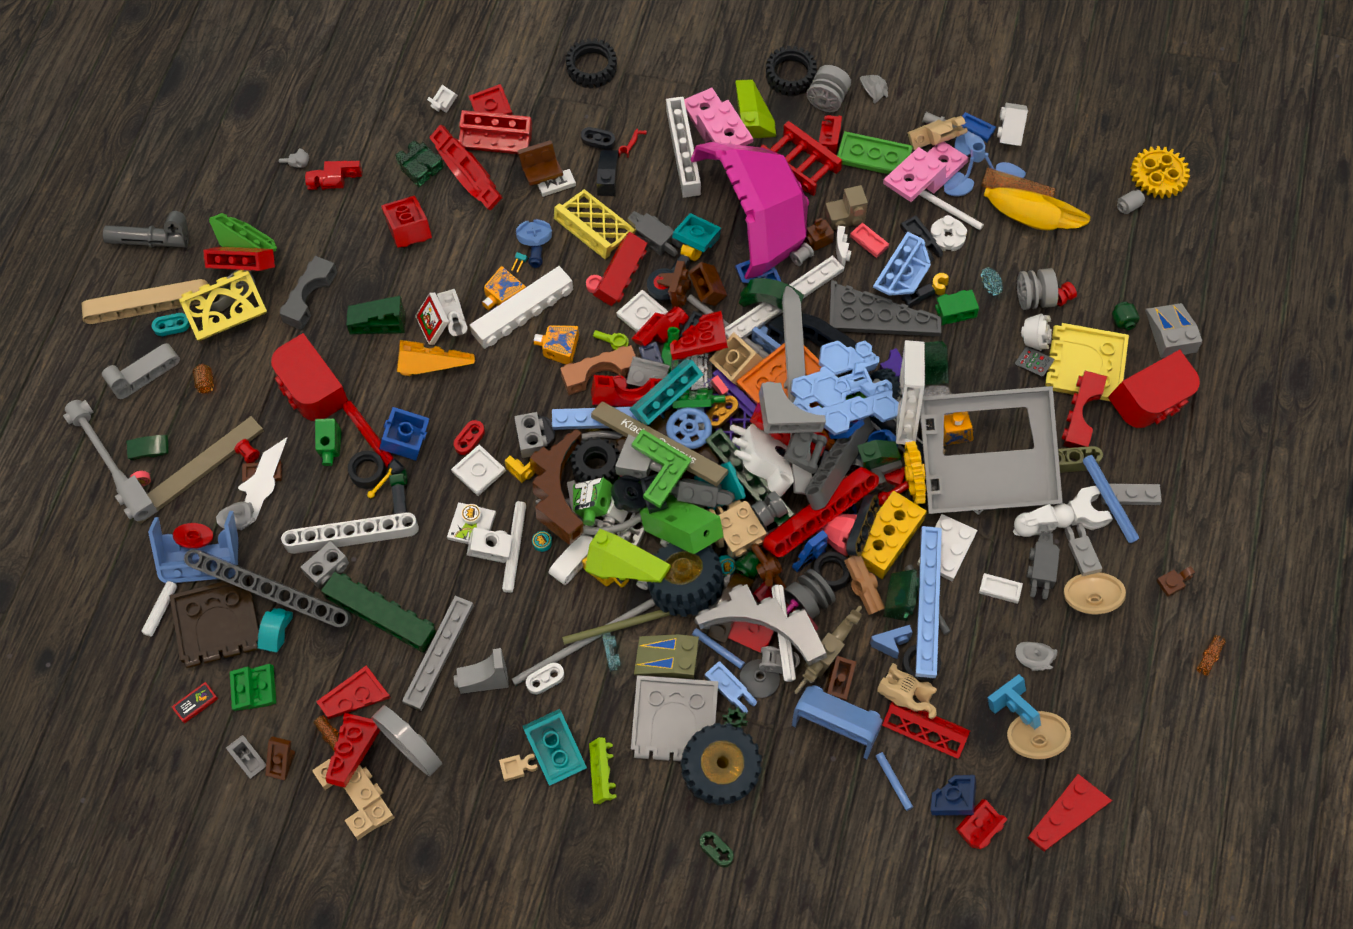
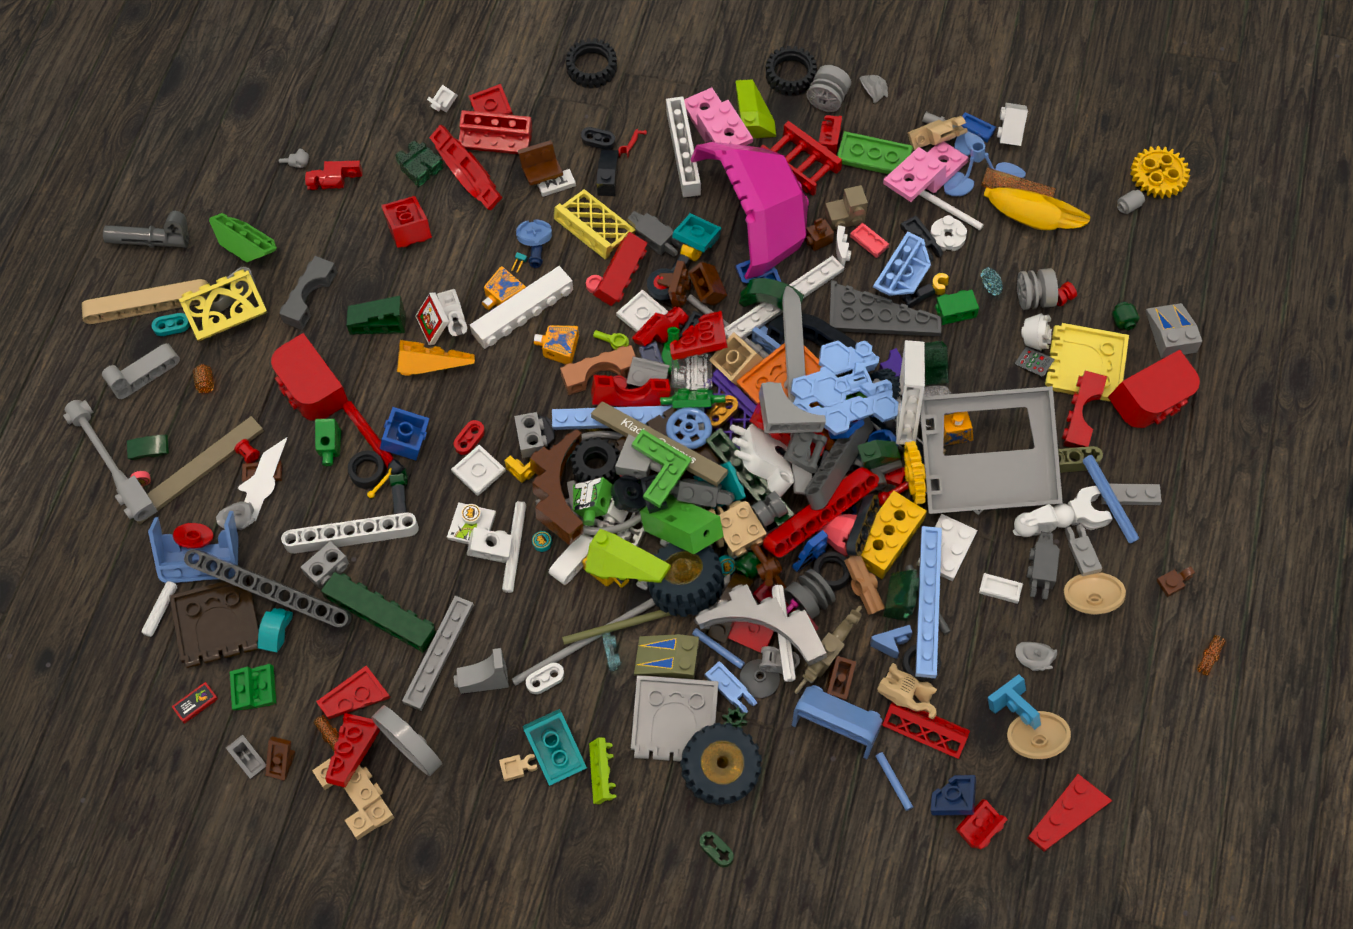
(239, 258): red brick -> none
(666, 391): teal brick -> none
(719, 386): coral tile -> none
(801, 254): light grey bush -> none

